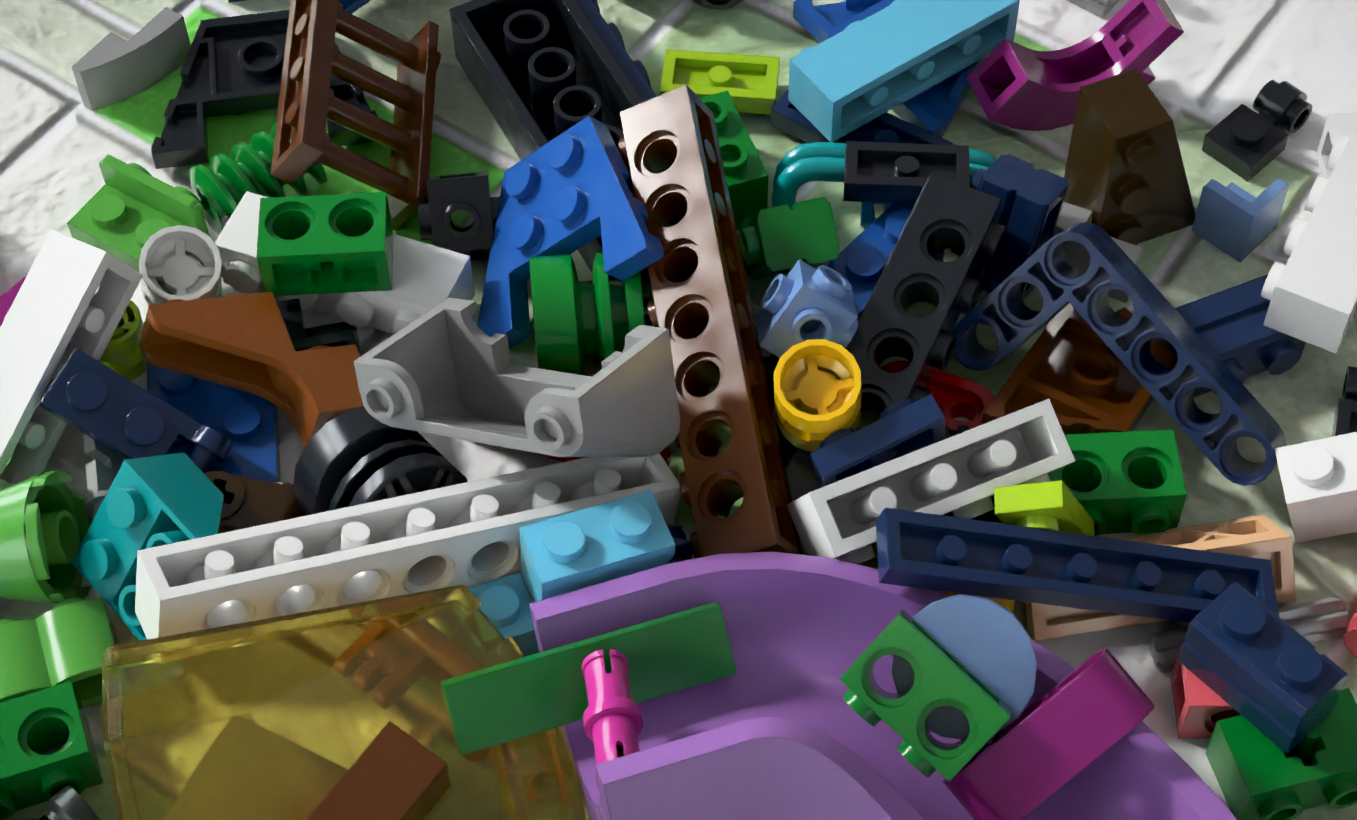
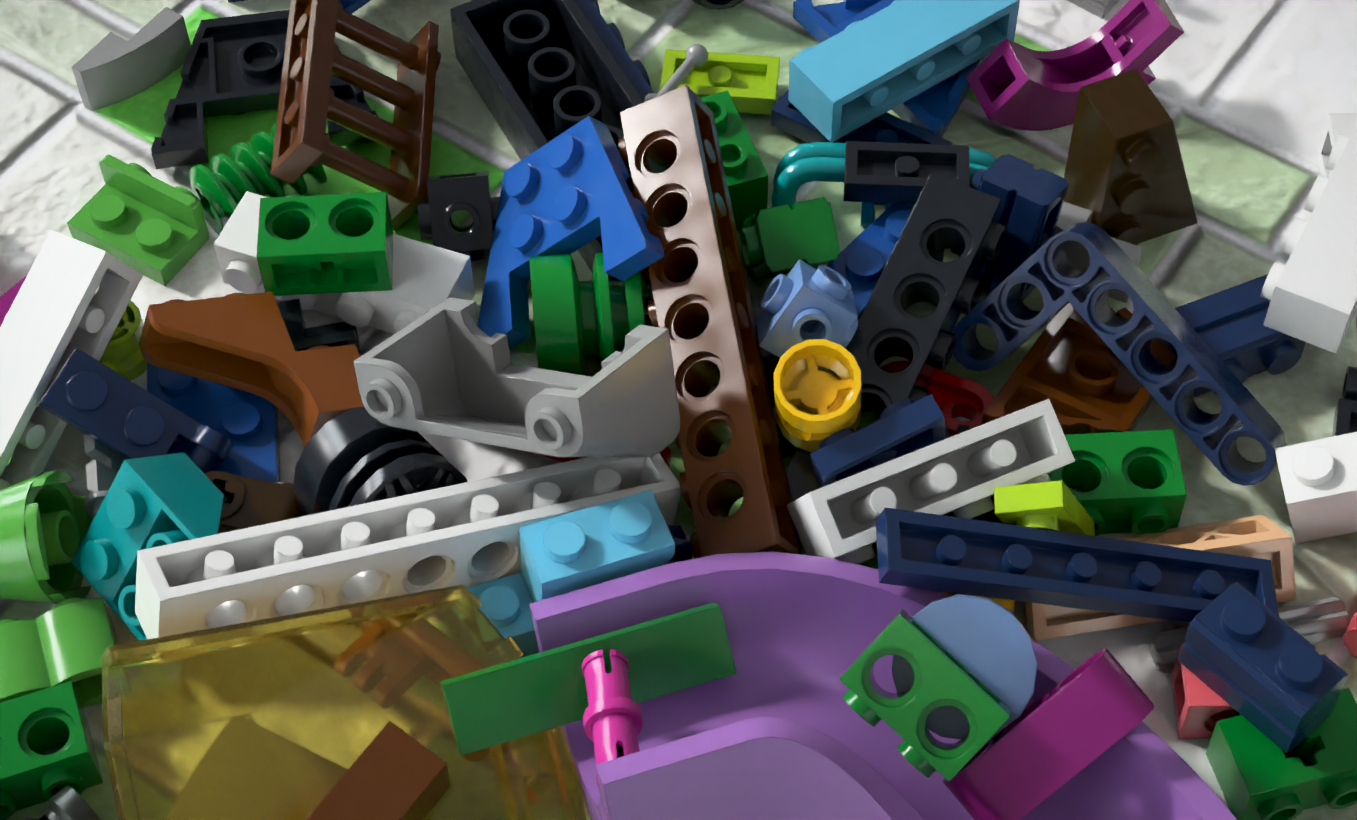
(179, 265): white wheel -> none
(695, 56): none -> light grey hinge
(1237, 219): medium blue panel -> none
(1251, 140): black plate -> none

